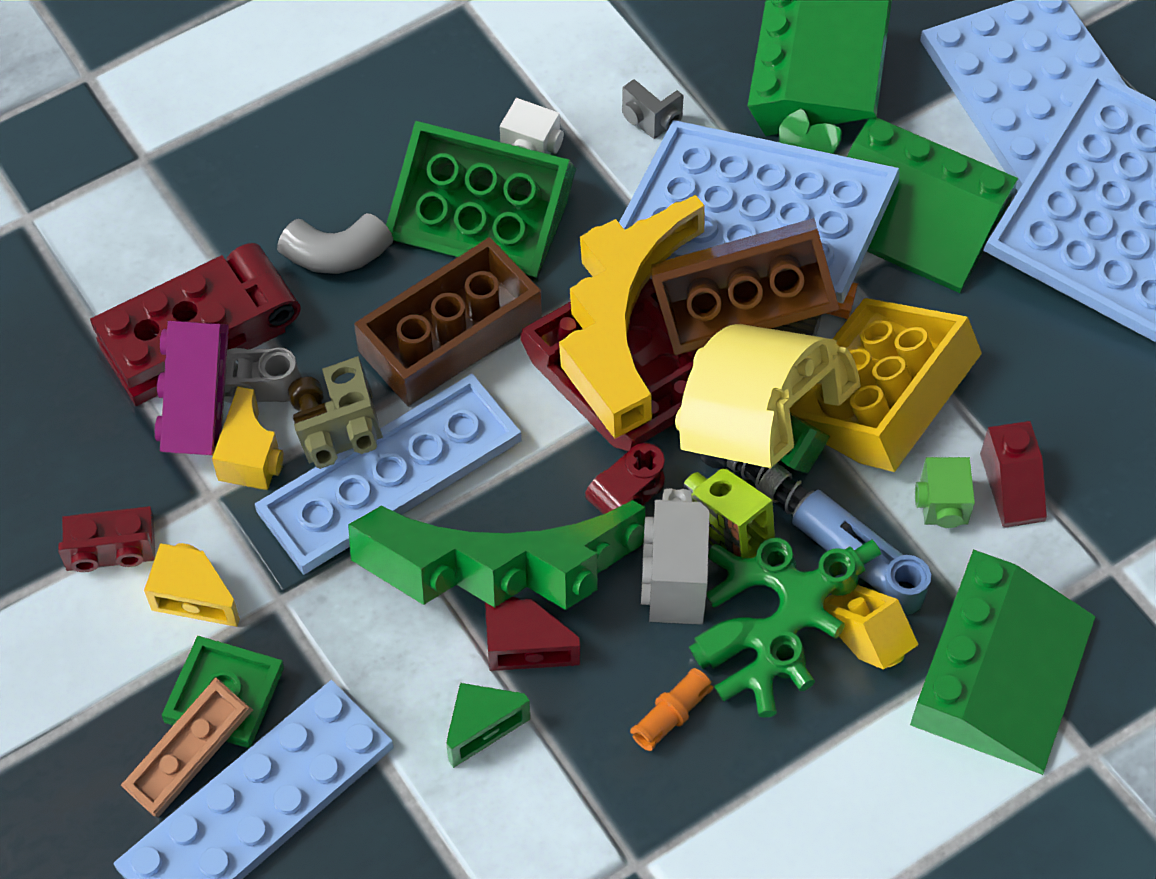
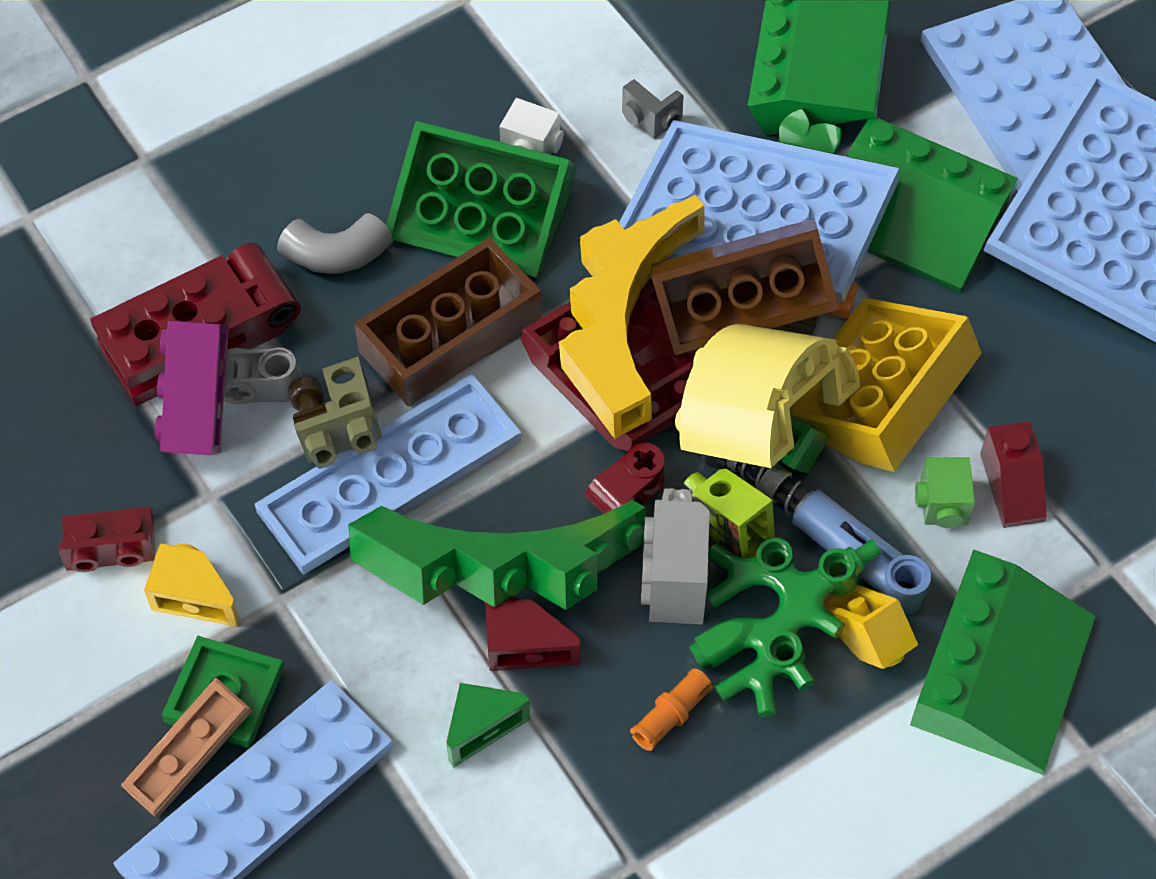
(246, 450): yellow arch -> none

